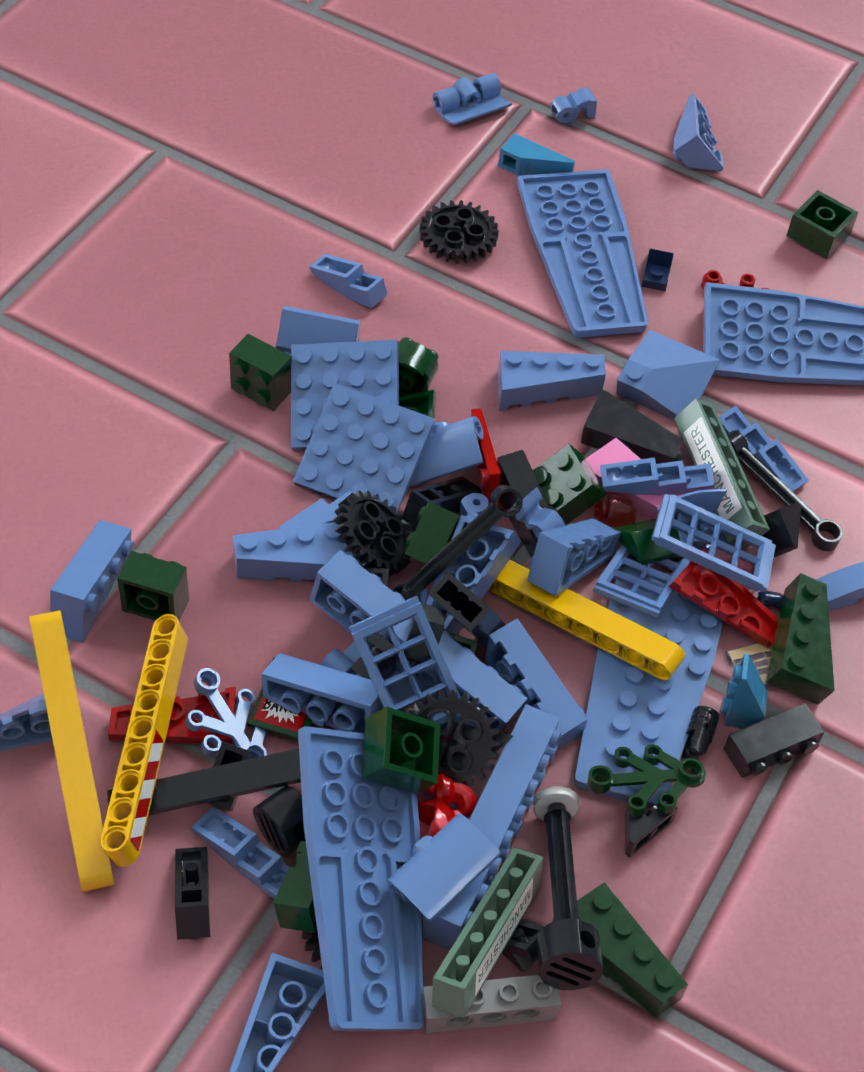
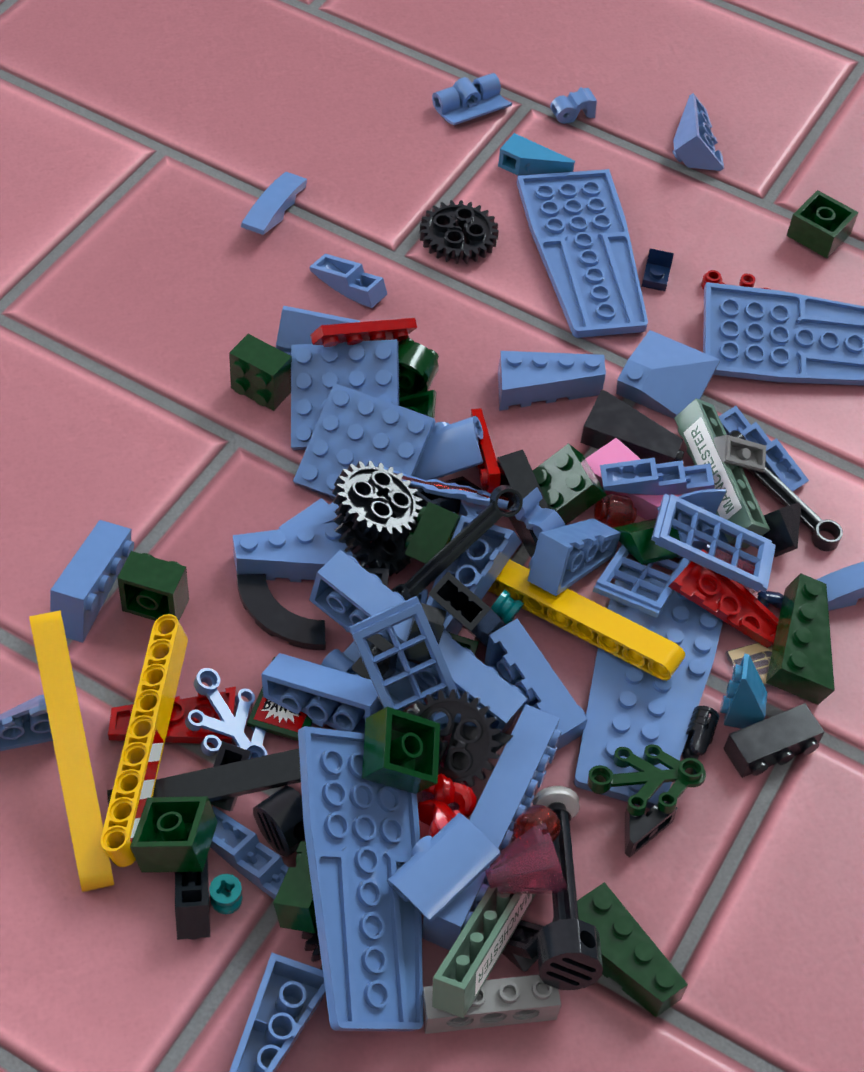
(174, 834): none -> dark green brick
(224, 901): none -> teal wheel
(272, 204): none -> medium blue slope
(275, 618): none -> black tile
(363, 331): none -> red wing
(377, 501): none -> black gear
(453, 490): none -> medium blue sword
(506, 607): none -> teal wheel
(528, 865): none -> clear pink cone
(535, 816): none -> clear red head
(741, 452): none -> light grey slope

